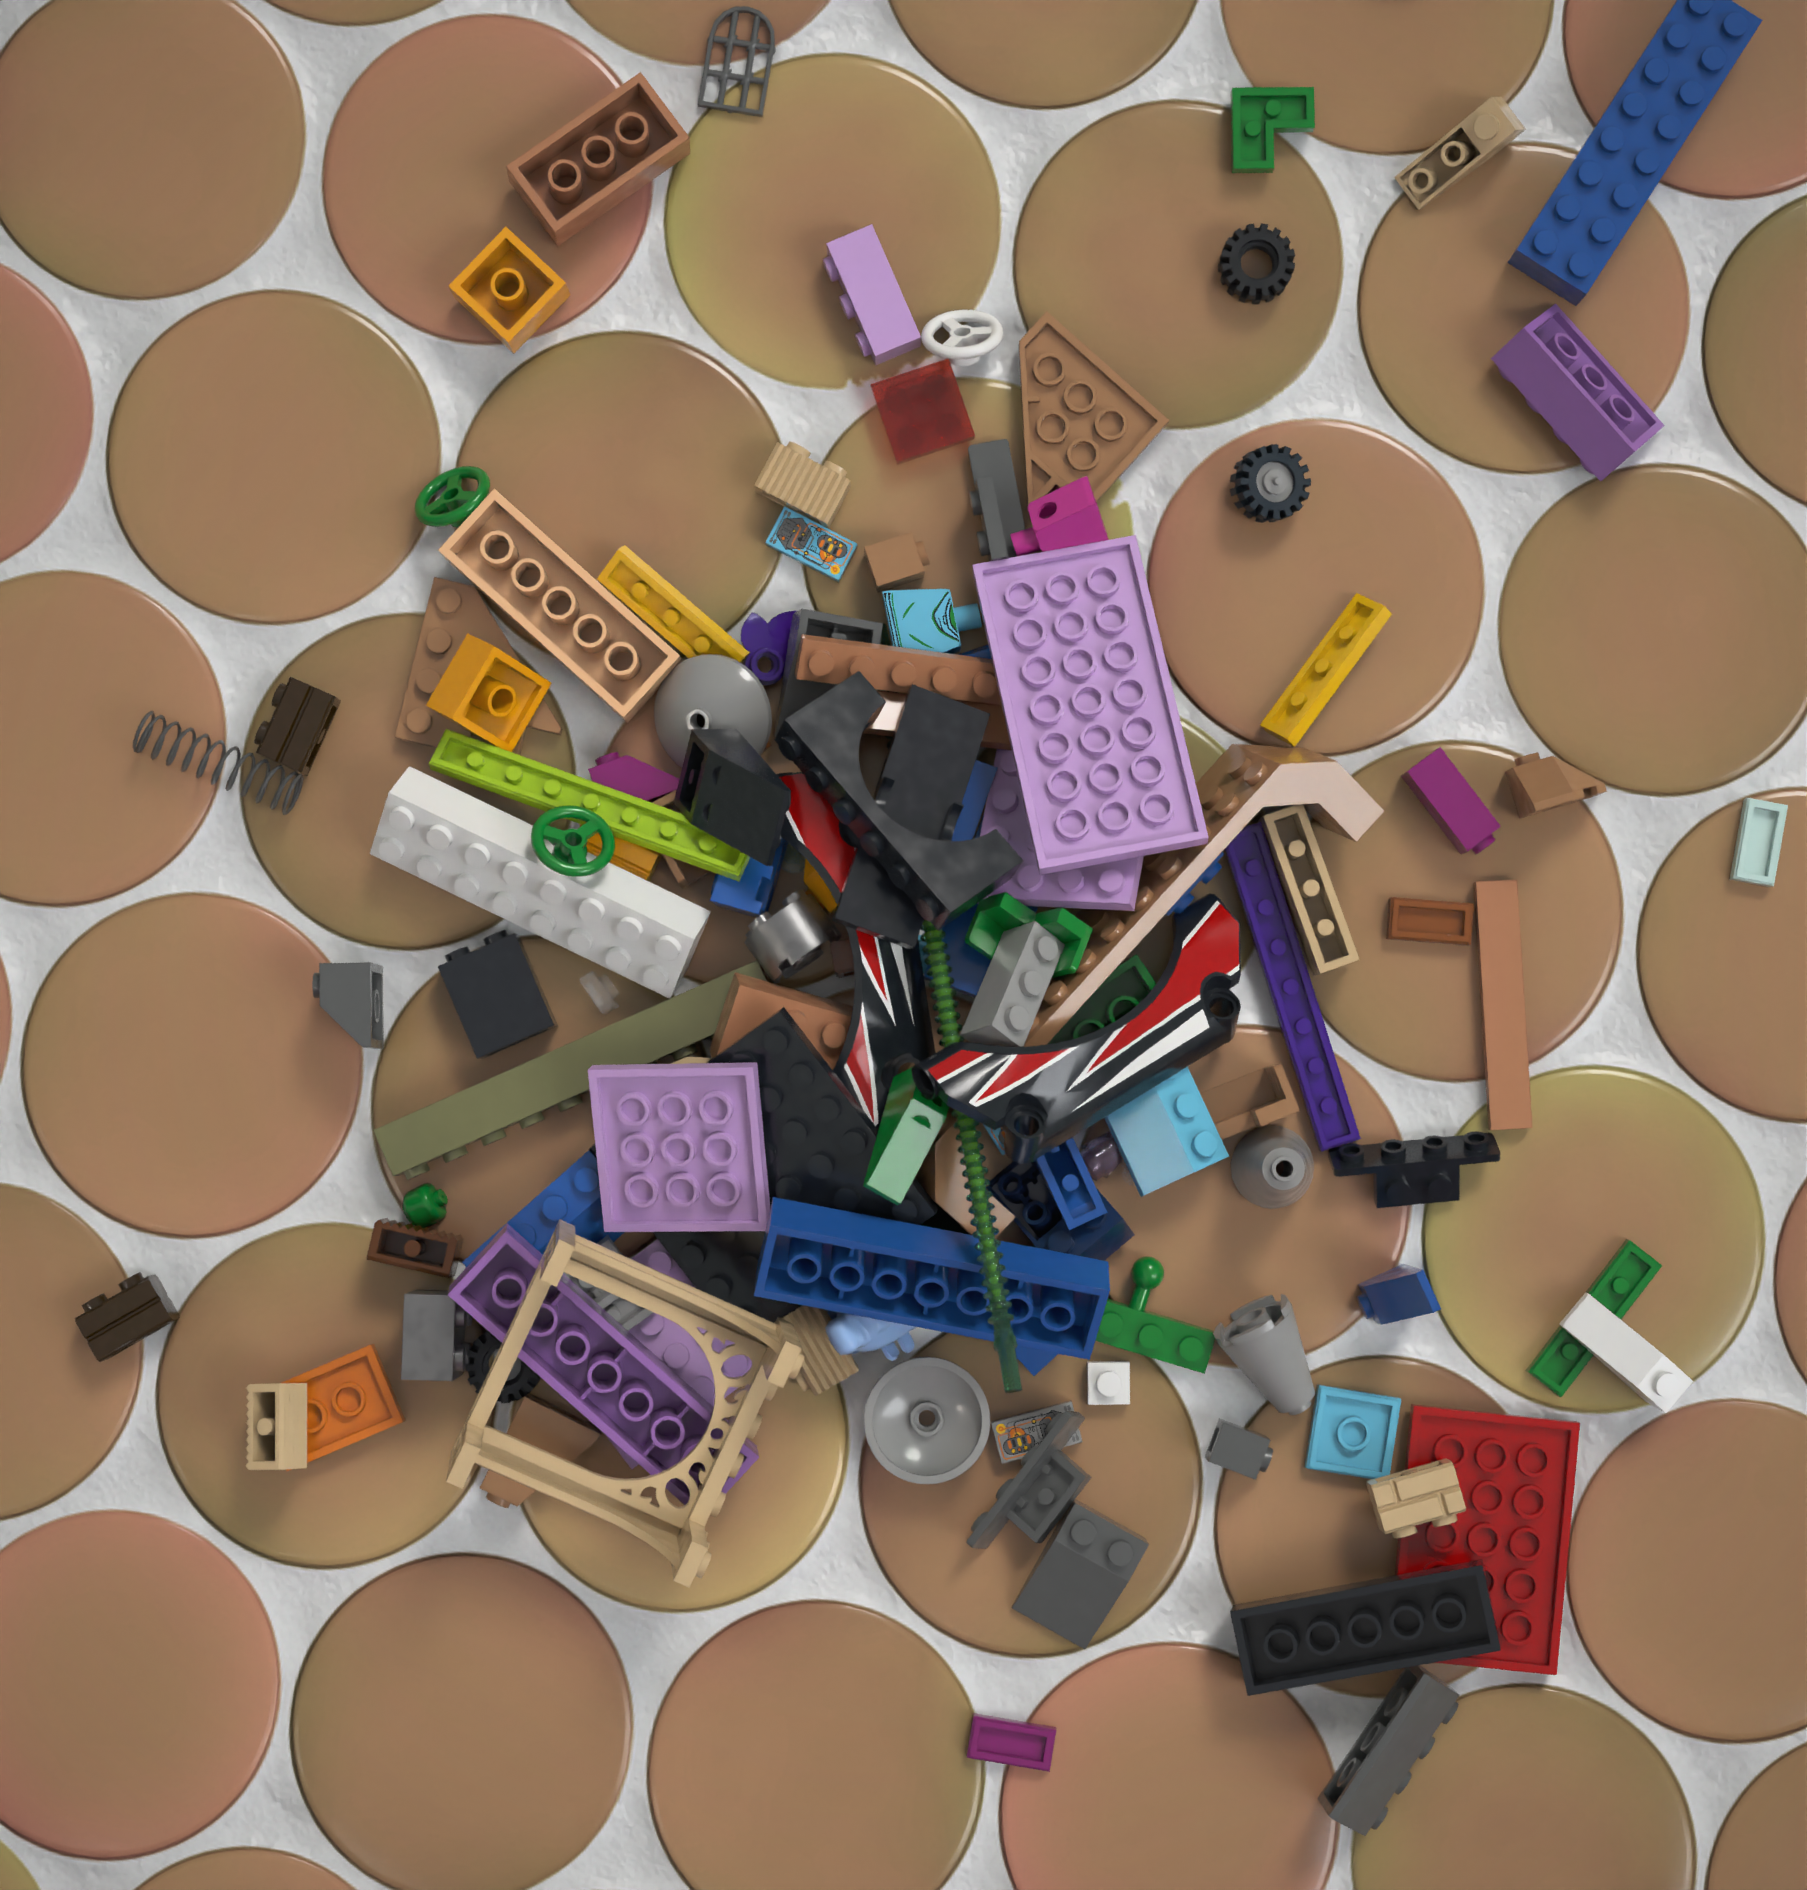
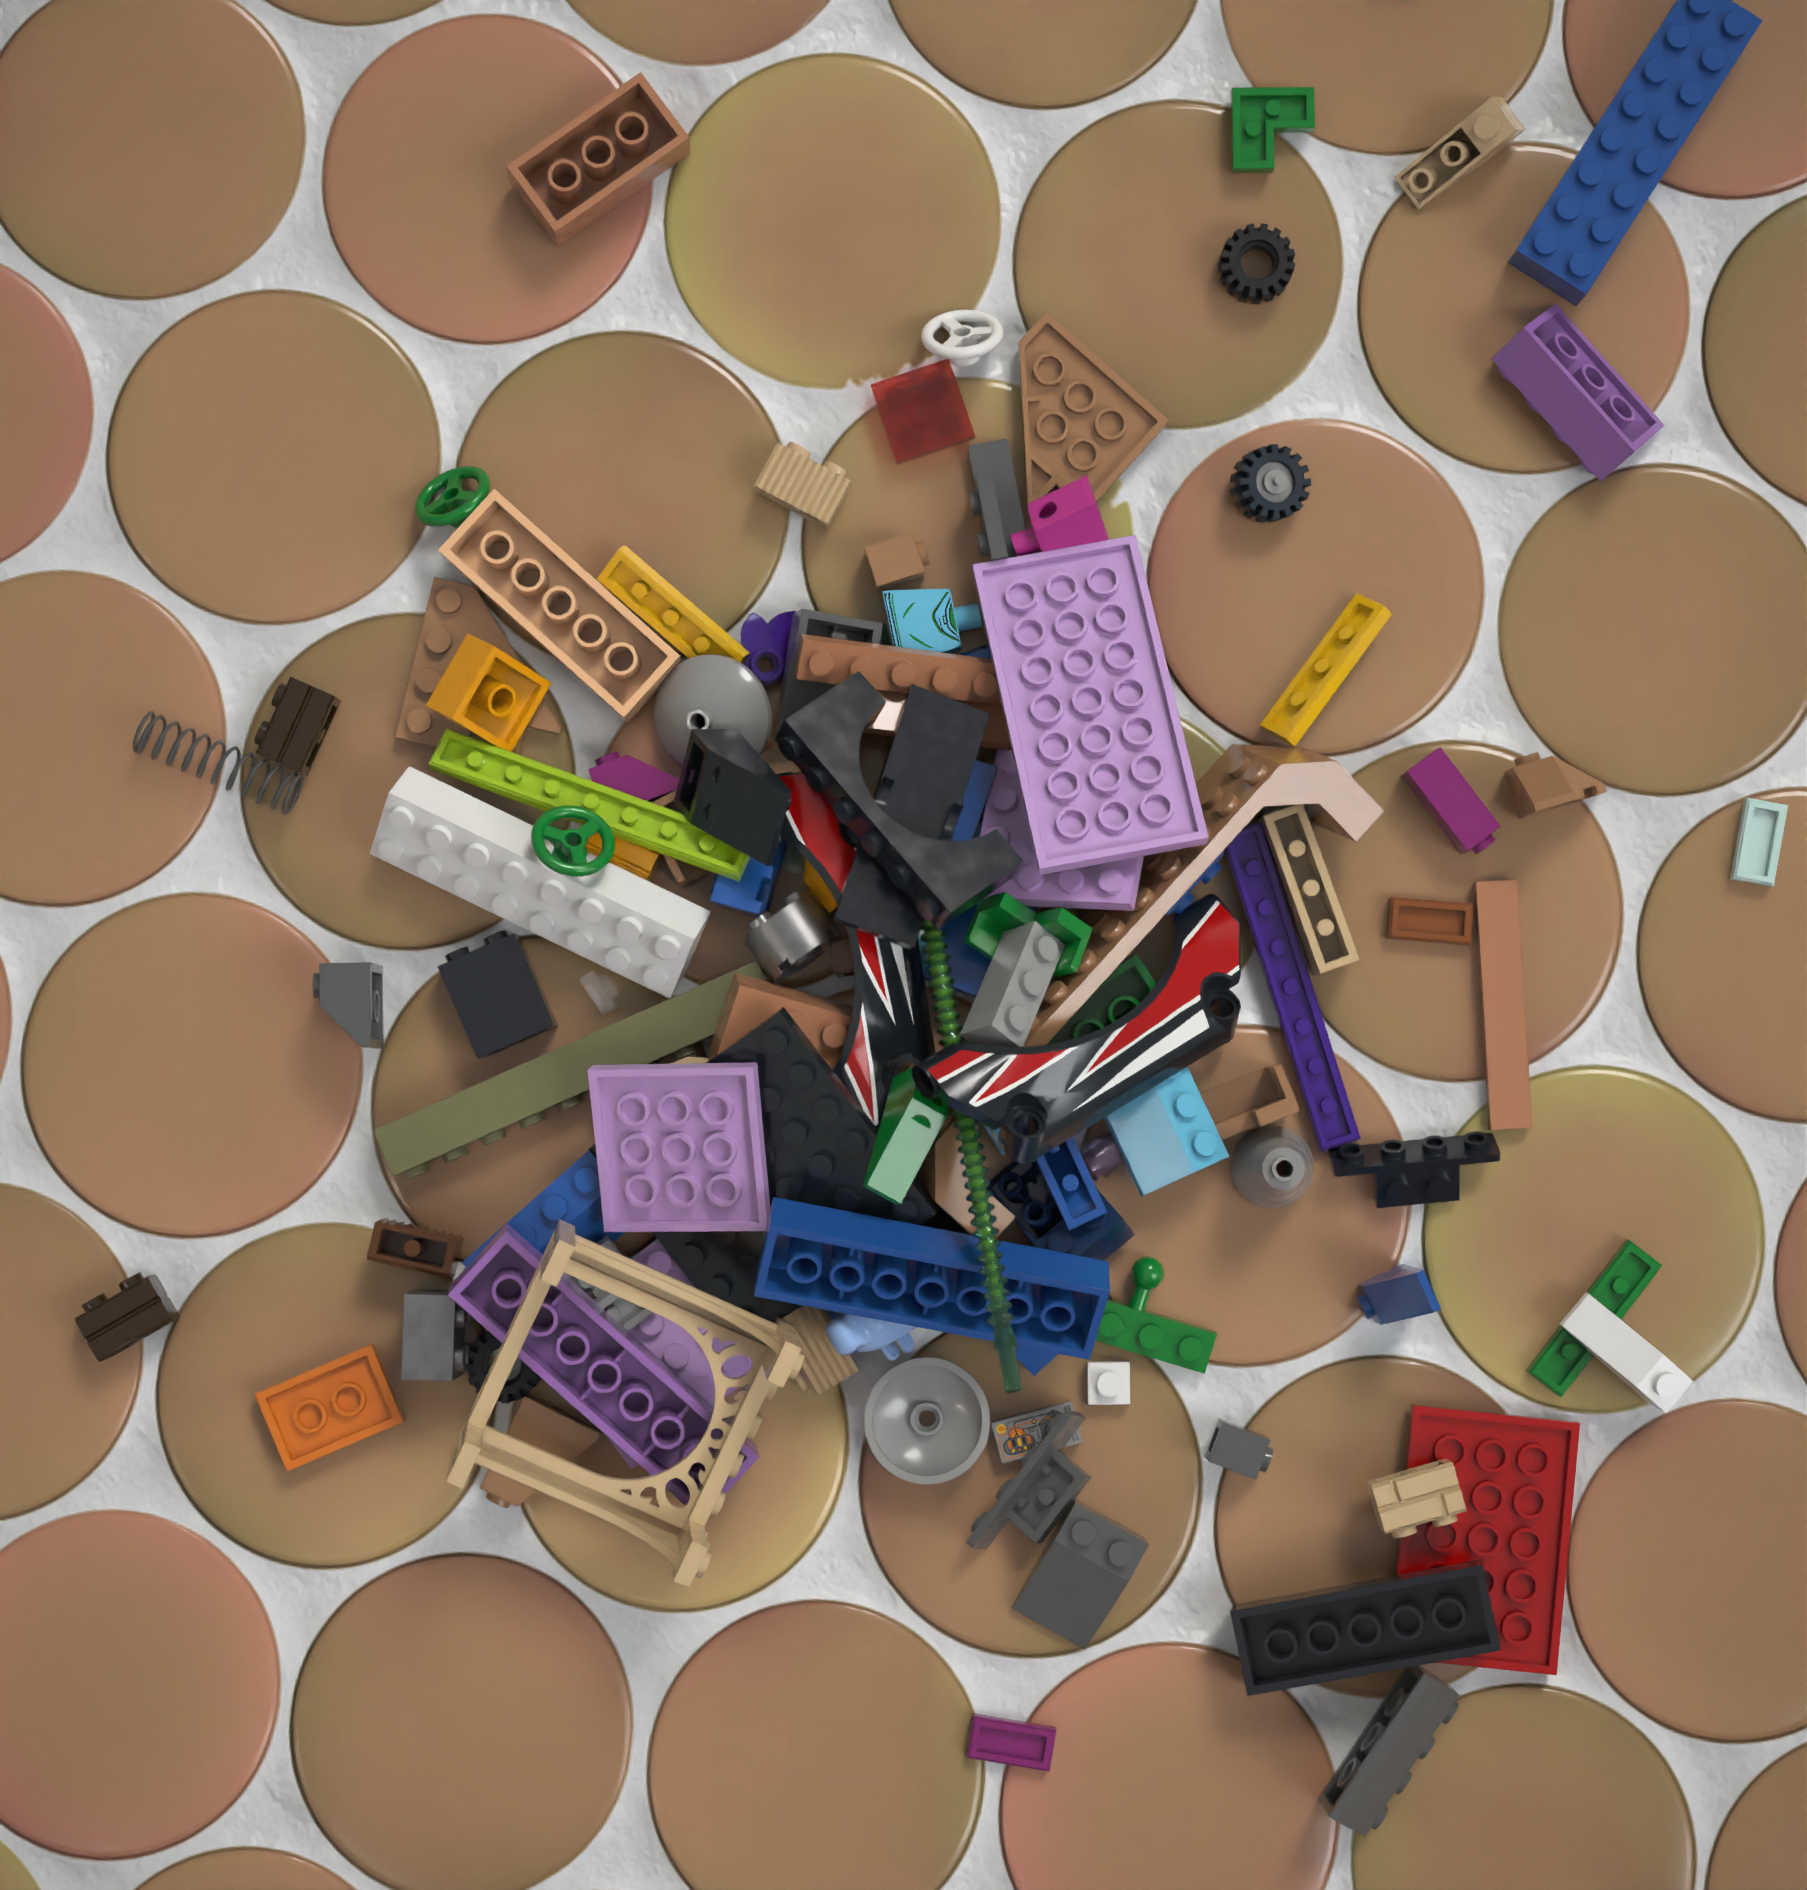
(277, 1426): tan brick -> none
(425, 1205): green piece -> none
(509, 290): light orange brick -> none
(726, 73): dark grey window -> none
(811, 544): tile -> none
(871, 295): lavender brick -> none
(1270, 1352): light grey cone -> none
(1352, 1432): medium azure tile -> none

